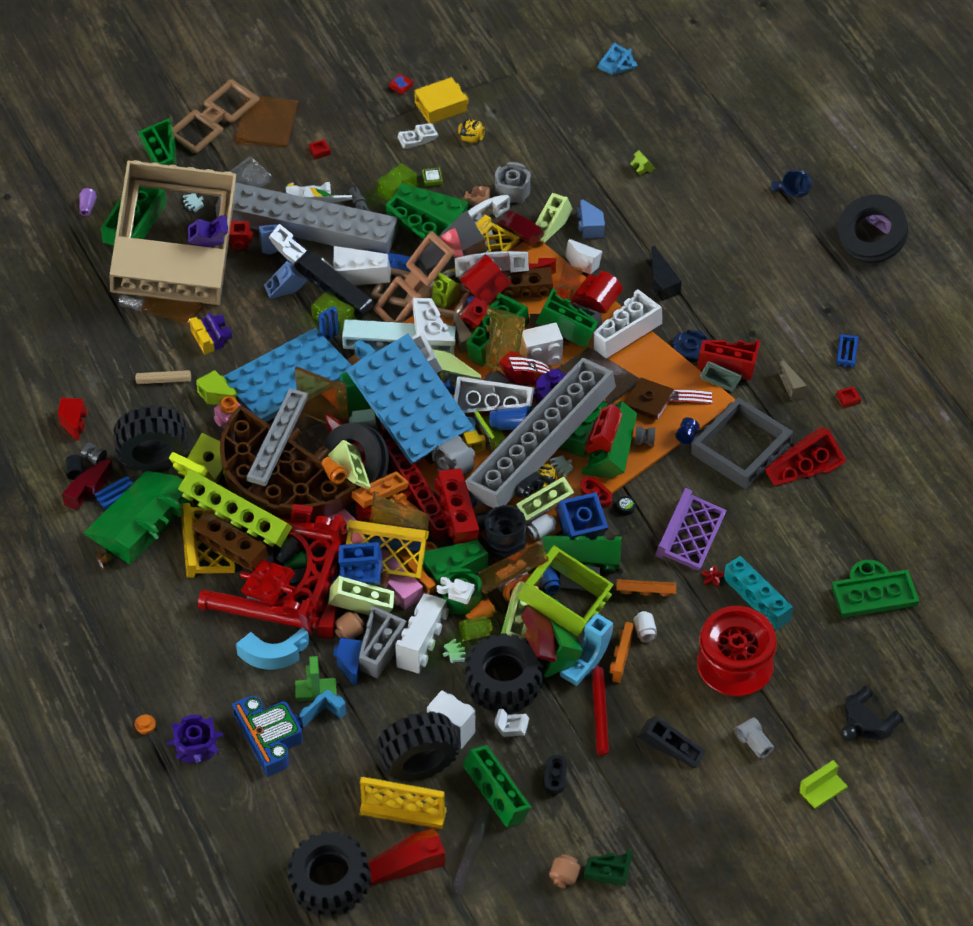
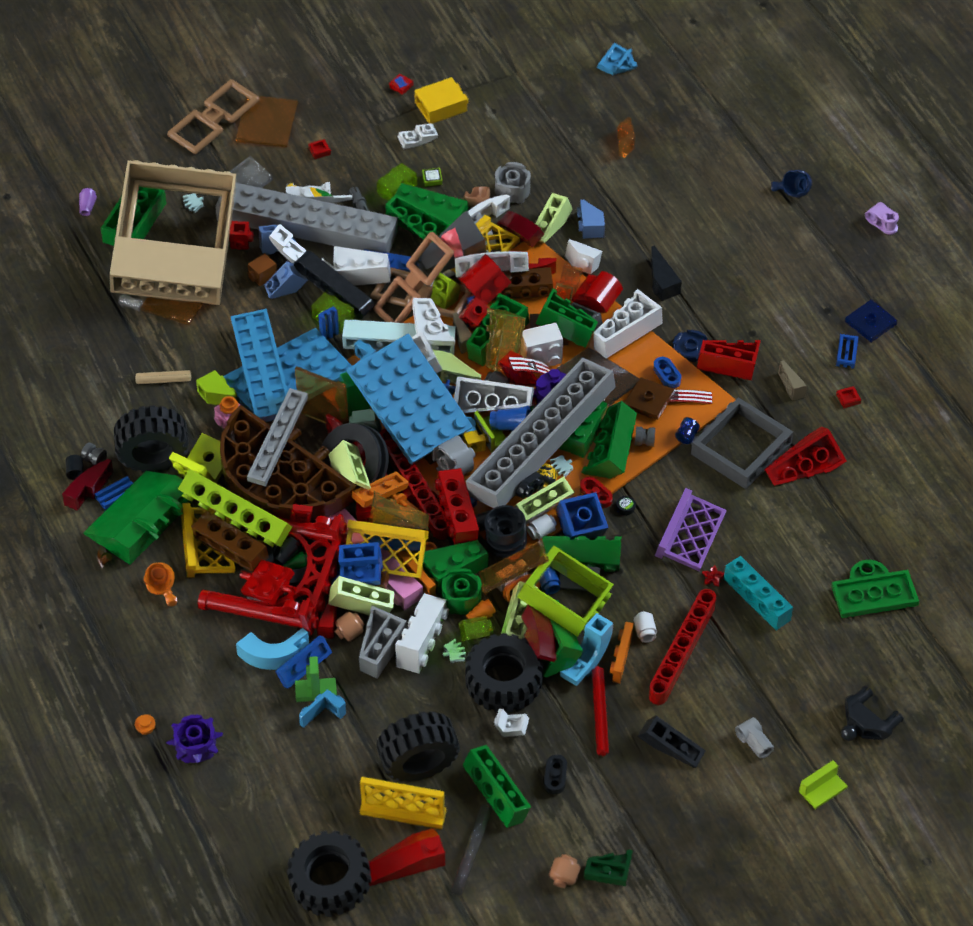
(71, 416): red slope -> none
(159, 143): green wedge -> none
(159, 581): none -> orange hair
(206, 233): dark purple brick -> none
(208, 332): hips -> none
(260, 363): none -> dark azure plate
(261, 269): none -> dark orange brick
(268, 731): brick -> none
(296, 666): none -> blue plate
(335, 472): orange cone -> none
(348, 658): blue slope -> none
(458, 591): white plate -> none
(460, 714): white brick -> none
(471, 131): yellow head -> none
(604, 429): red brick -> none
(626, 136): none -> clear orange slope
(643, 163): lime tile -> none
(646, 587): orange plate -> none
(669, 375): none -> blue plate
(704, 607): none -> red beam
(720, 376): sand green slope -> none
(740, 635): red wheel -> none
(869, 206): black tyre -> none
(871, 320): none -> clear blue plate

